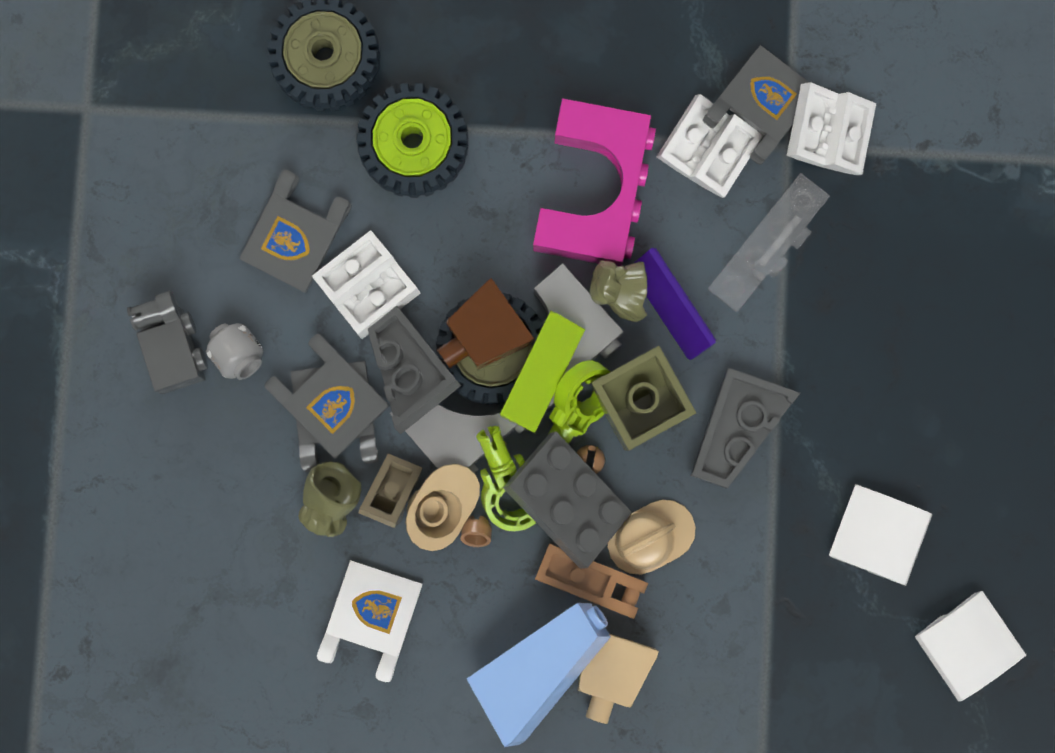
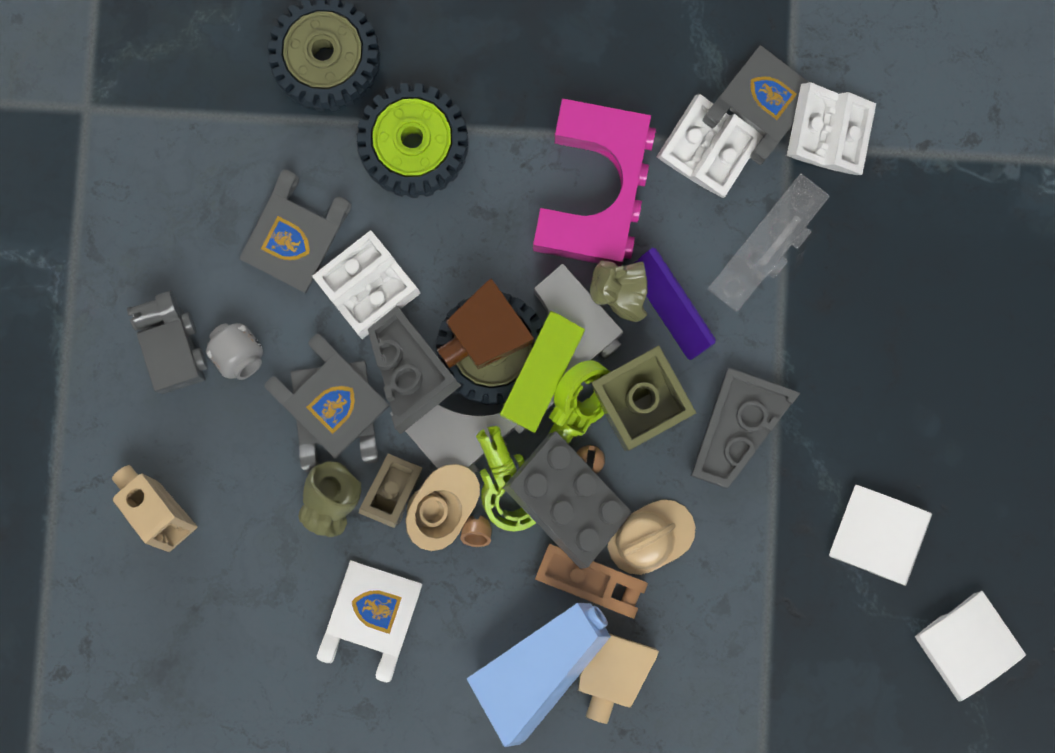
(151, 510): none -> tan torso

